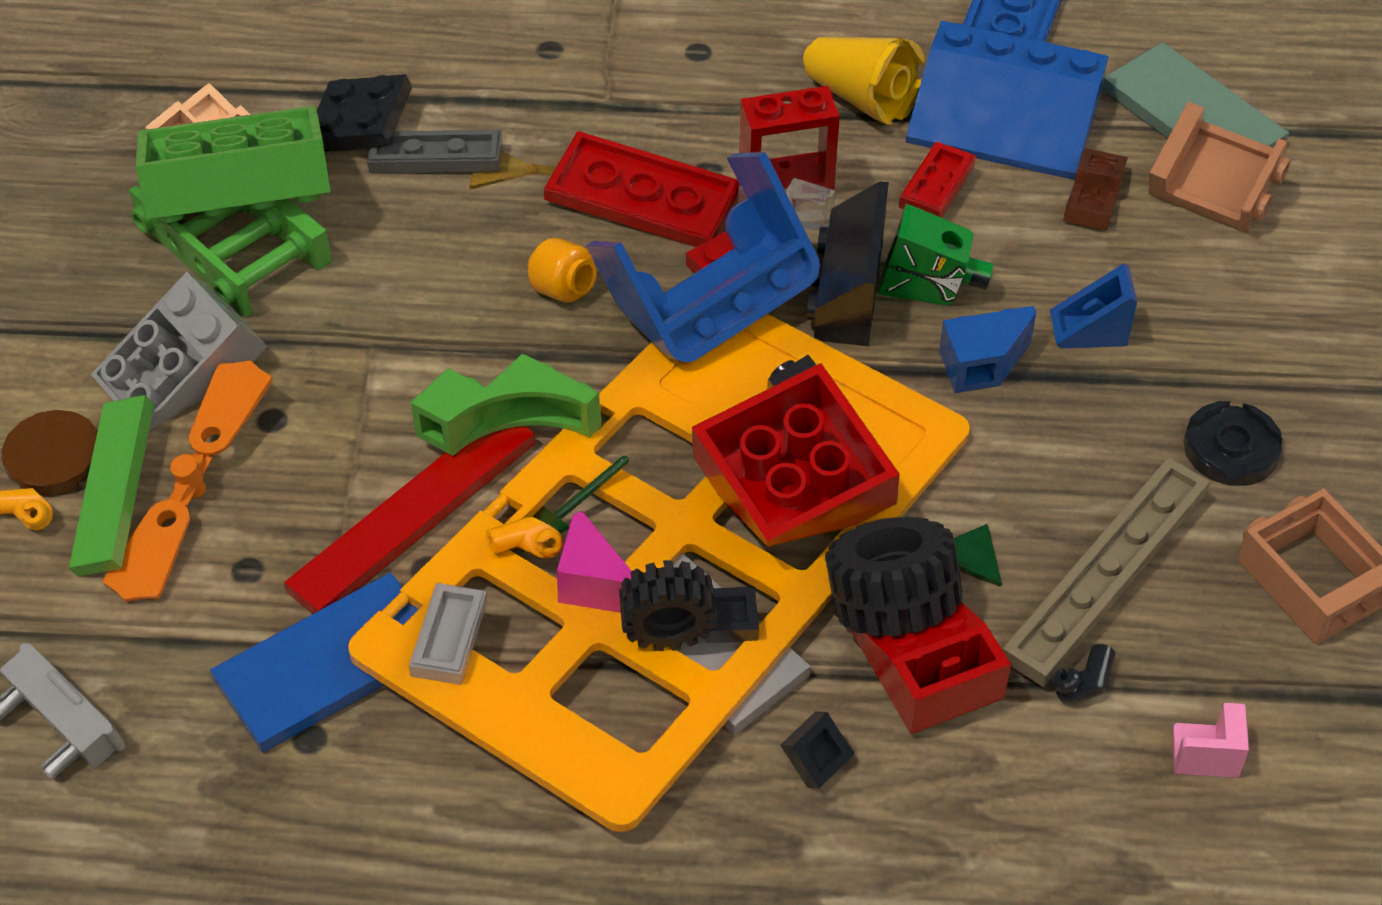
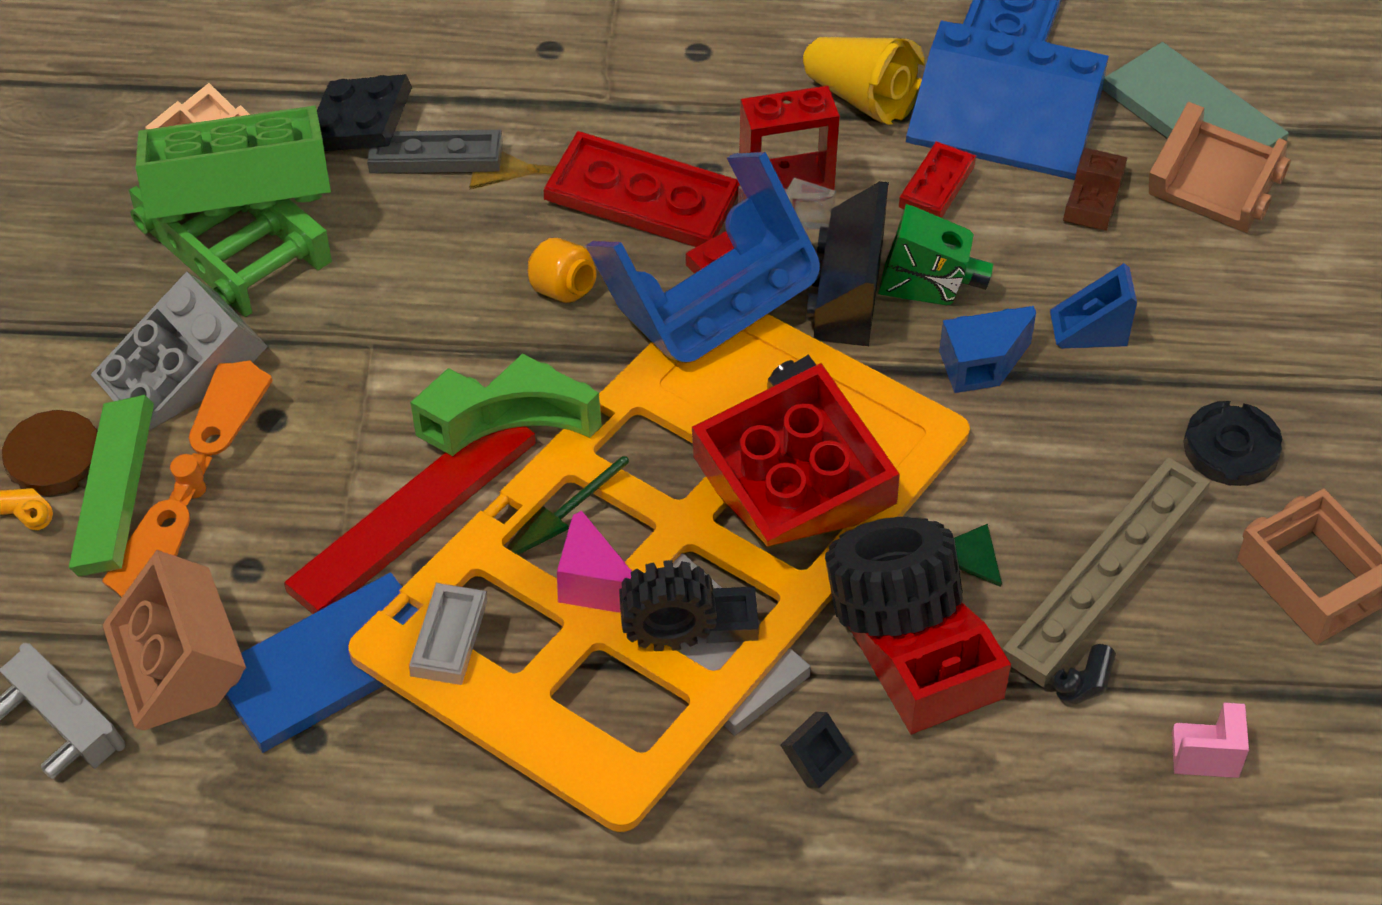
(172, 642): none -> nougat slope
(528, 535): light orange arm -> none

